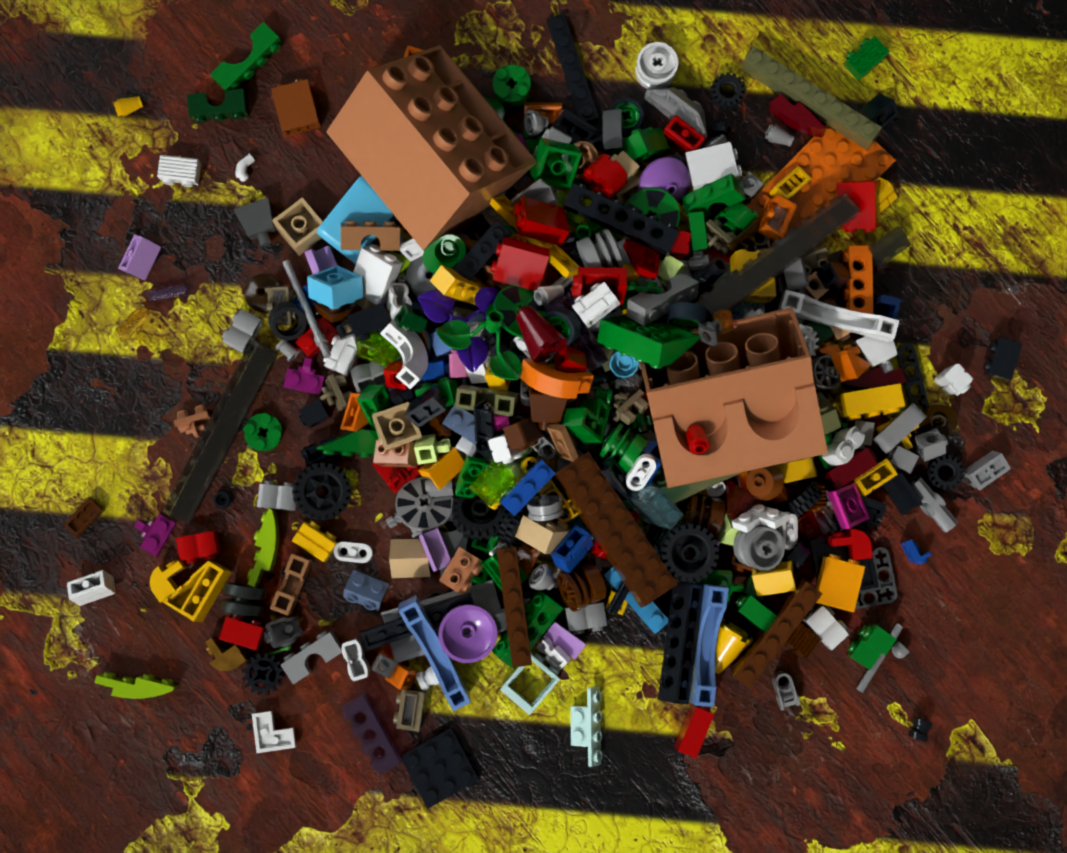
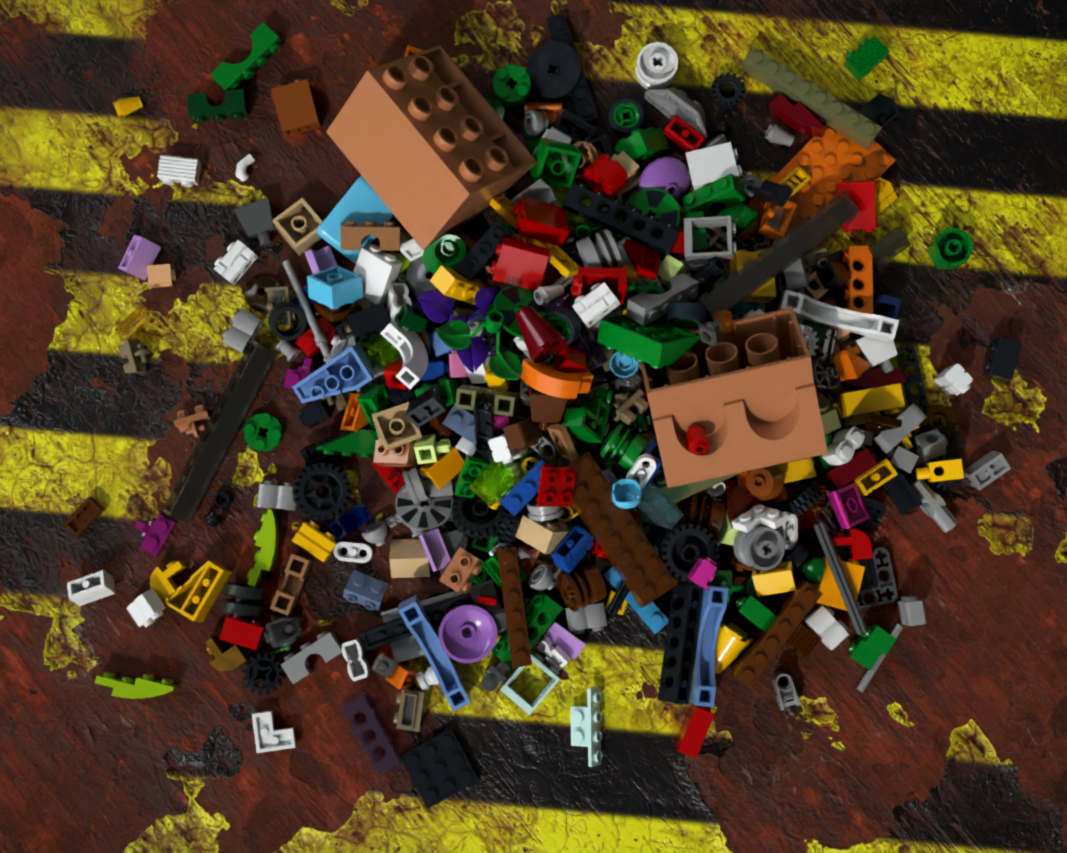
(136, 356): none -> dark tan hips
(146, 608): none -> white brick
(160, 275): none -> light nougat brick
(168, 293): clear purple pin -> none
(198, 546): red brick -> none
(213, 519): none -> black plate
(235, 262): none -> white brick
(340, 375): none -> medium blue wedge
(350, 521): none -> clear blue brick
(375, 533): none -> light grey brick
(415, 486): none -> light grey wheel
(487, 600): none -> red tile
(494, 676): none -> dark grey hips
(556, 486): none -> red hinge
(568, 70): none -> black piece
(612, 129): dark grey slope -> none
(626, 493): none -> medium azure hair
(701, 222): none -> light grey window
(703, 572): none -> dark pink brick
(771, 193): none -> black panel
(813, 569): none -> green brick
(829, 347): none -> dark brown axle
(840, 578): none -> dark grey axle
(873, 422): none -> dark brown plate
(899, 650): light grey hinge -> none
(911, 611): none -> light grey brick
(912, 551): blue bracket -> none
(920, 729): black wheel -> none
(949, 471): none -> yellow torso
(950, 238): none -> green brick

